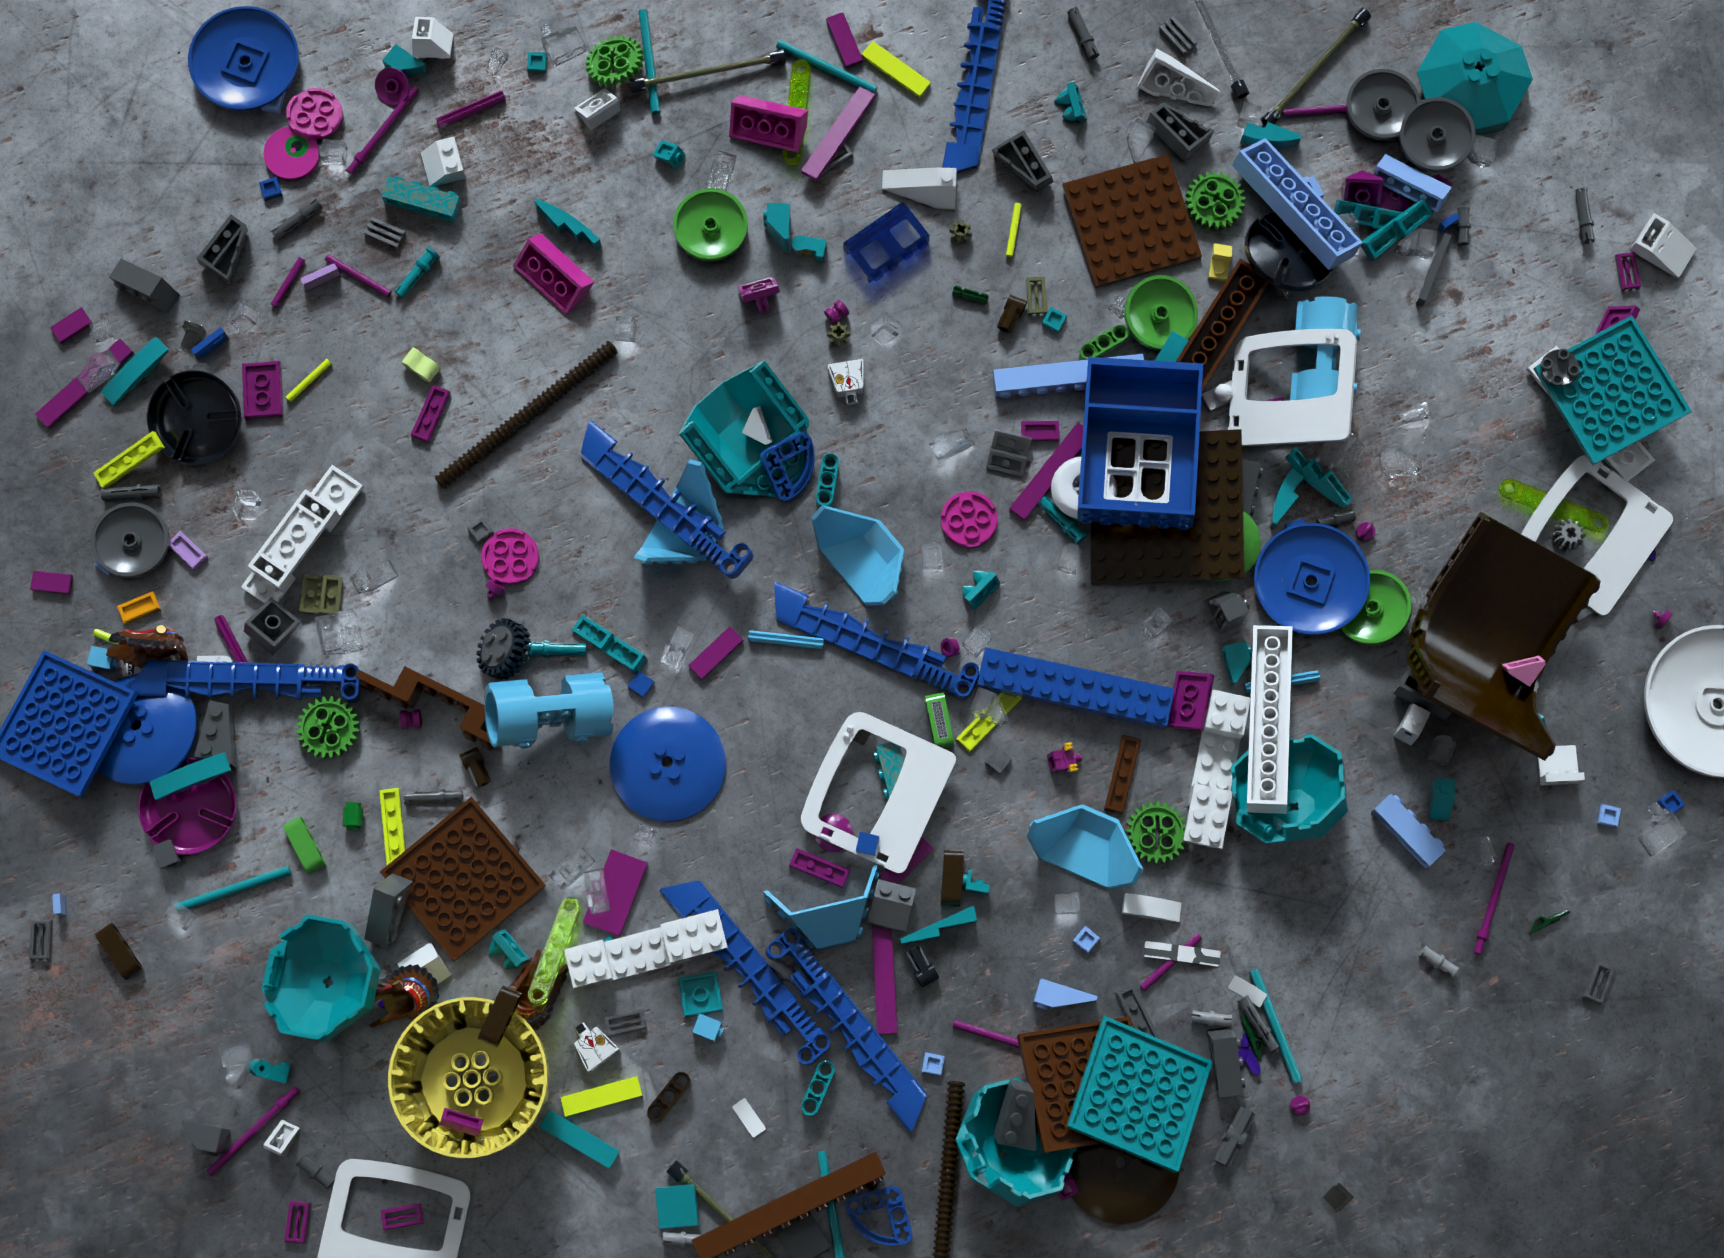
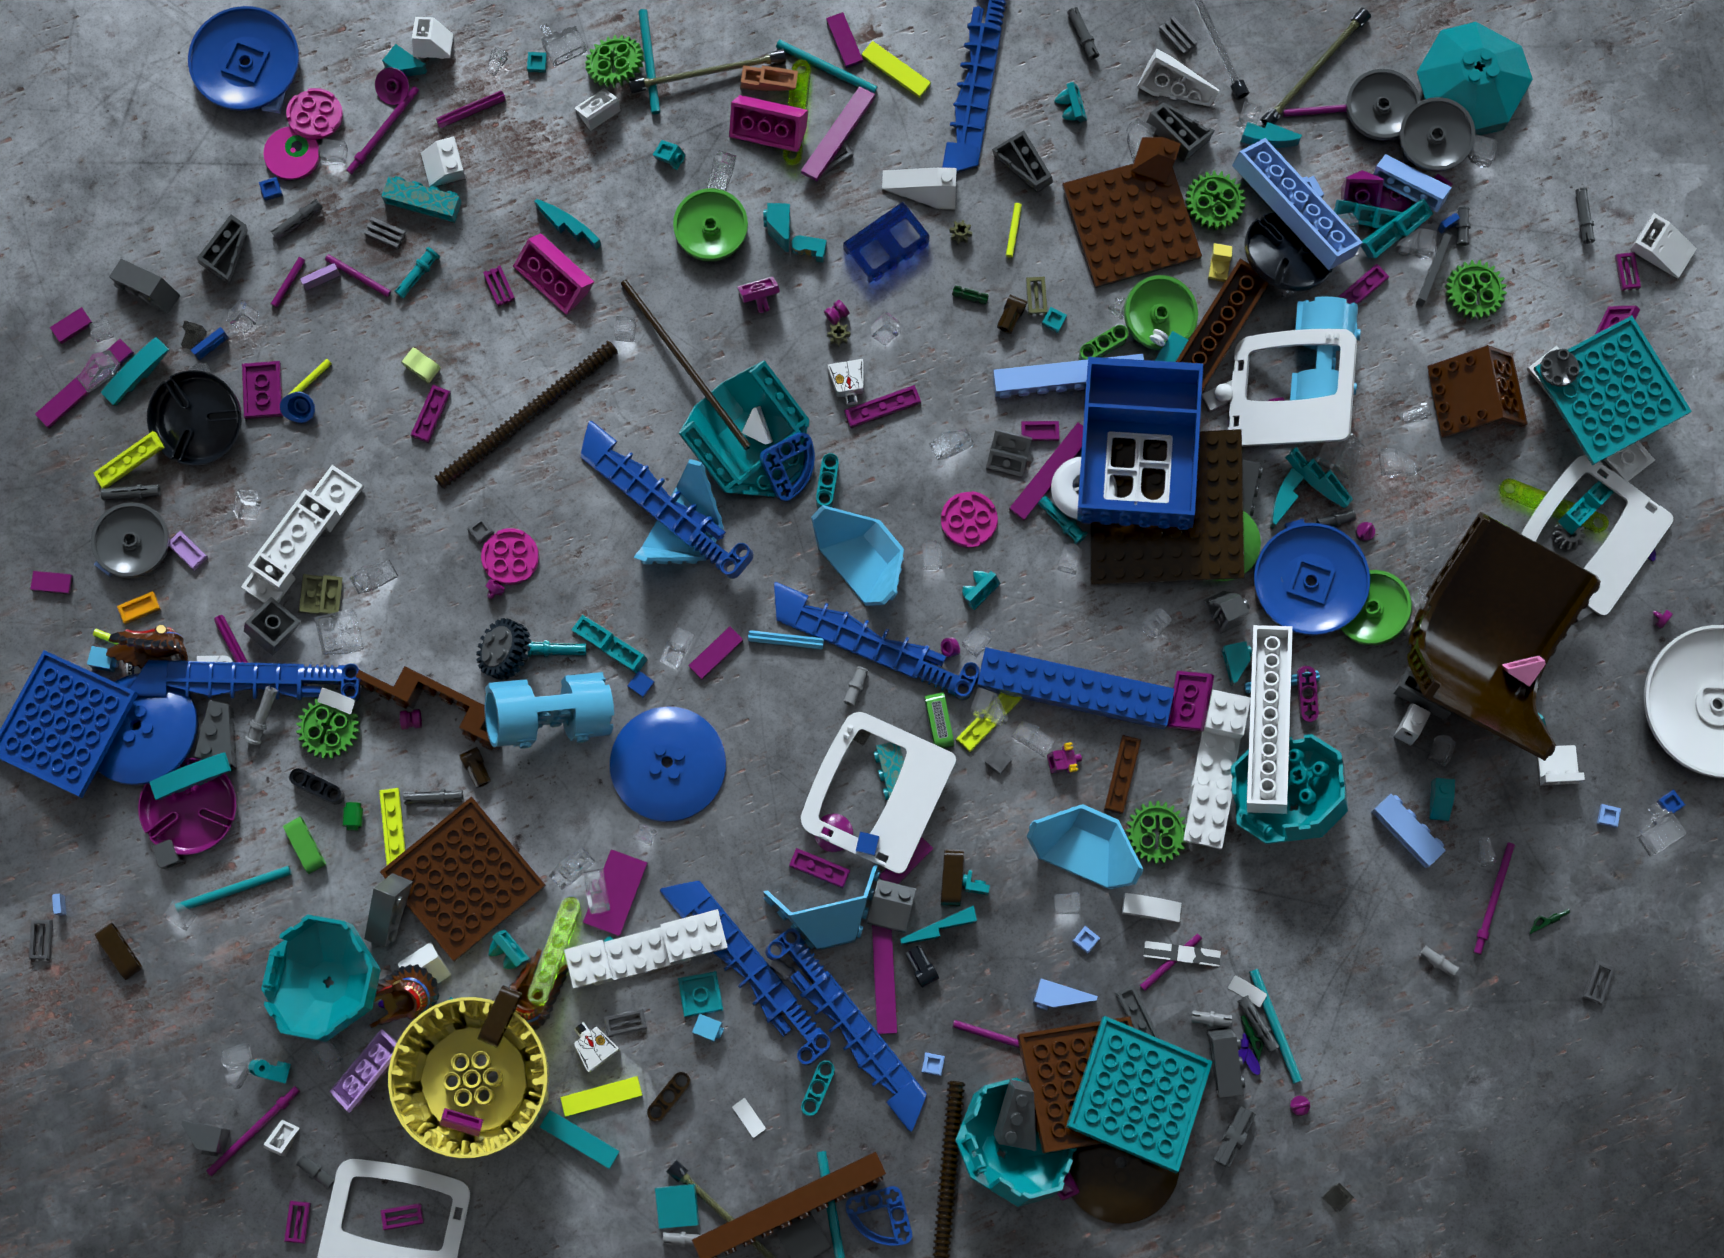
(259, 724): none -> light grey pin
(297, 407): none -> blue piece
(308, 782): none -> black beam
(336, 700): none -> white sticker
(364, 1071): none -> lavender slope
(493, 272): none -> magenta tile
(686, 365): none -> dark brown piece
(768, 78): none -> nougat slope
(855, 686): none -> light grey pin
(882, 406): none -> magenta tile
(1033, 738): none -> clear slope
(1155, 158): none -> reddish brown slope
(1159, 337): none -> white bush
(1303, 708): none -> magenta beam
(1307, 773): none -> teal gear
(1365, 285): none -> magenta tile
(1476, 390): none -> reddish brown bracket
(1492, 288): none -> bright green gear
(1585, 507): none -> teal slope

